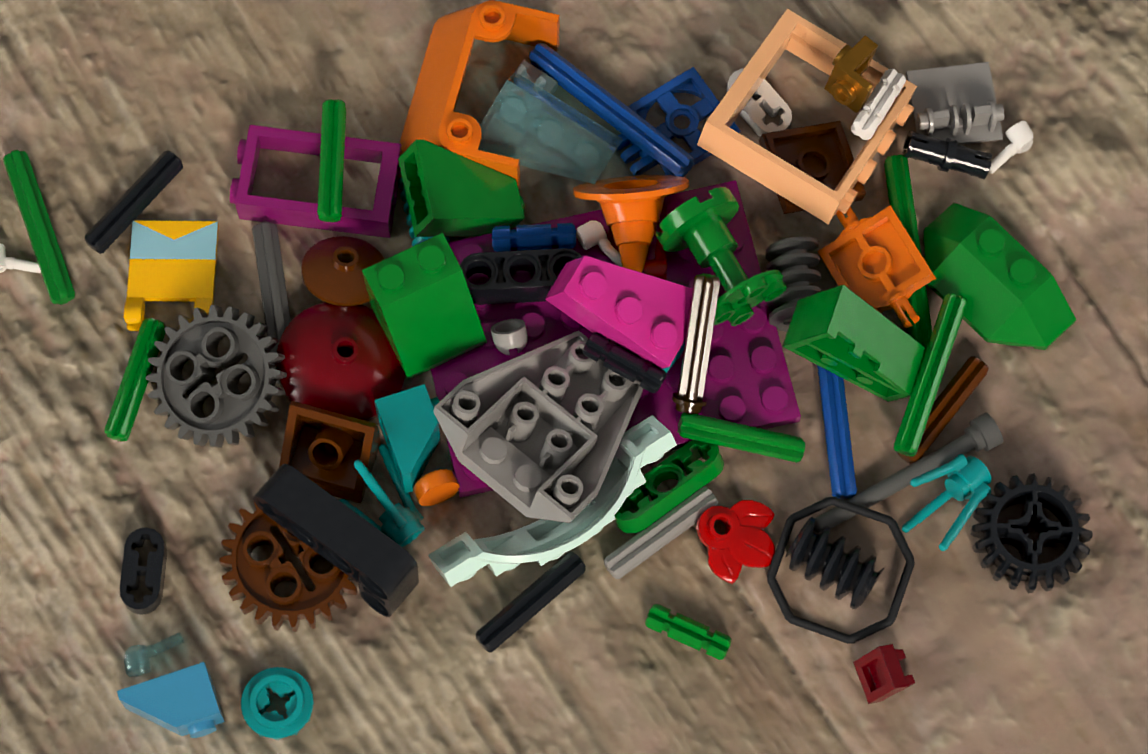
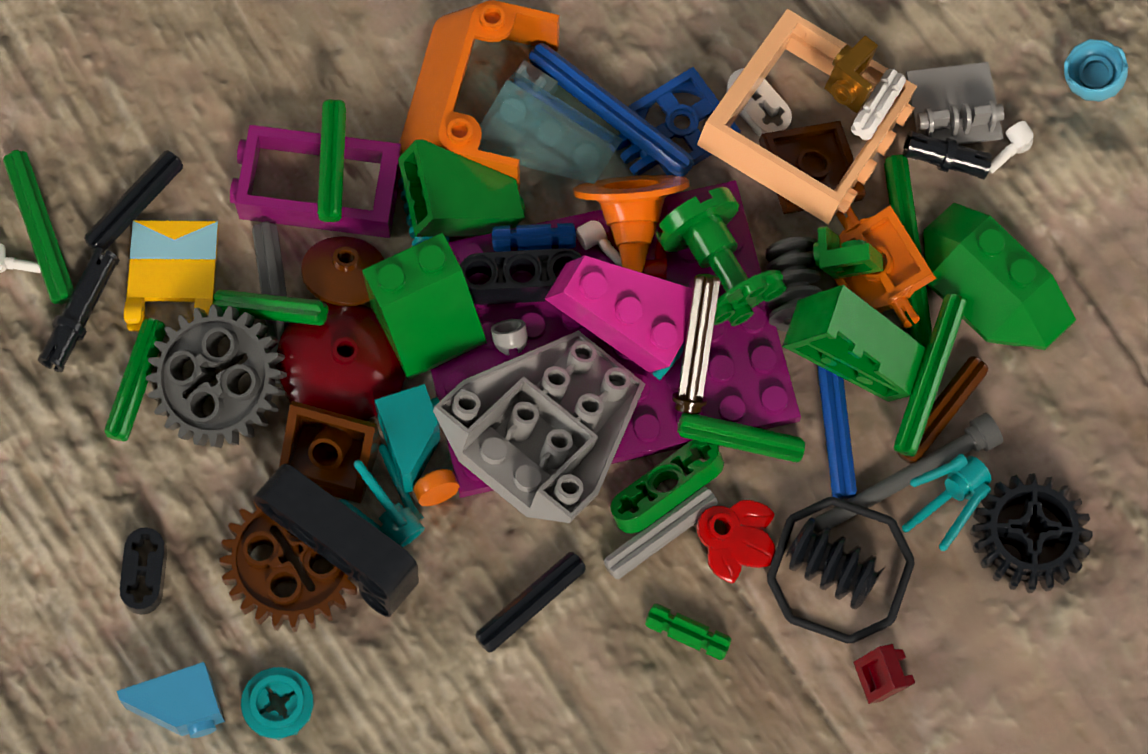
(70, 325): none -> black pin
(137, 656): clear light blue hand -> none
(274, 307): none -> green axle
(551, 539): light aqua piece -> none
(624, 362): black axle -> none
(850, 260): none -> green bracket
(1096, 70): none -> medium azure hair

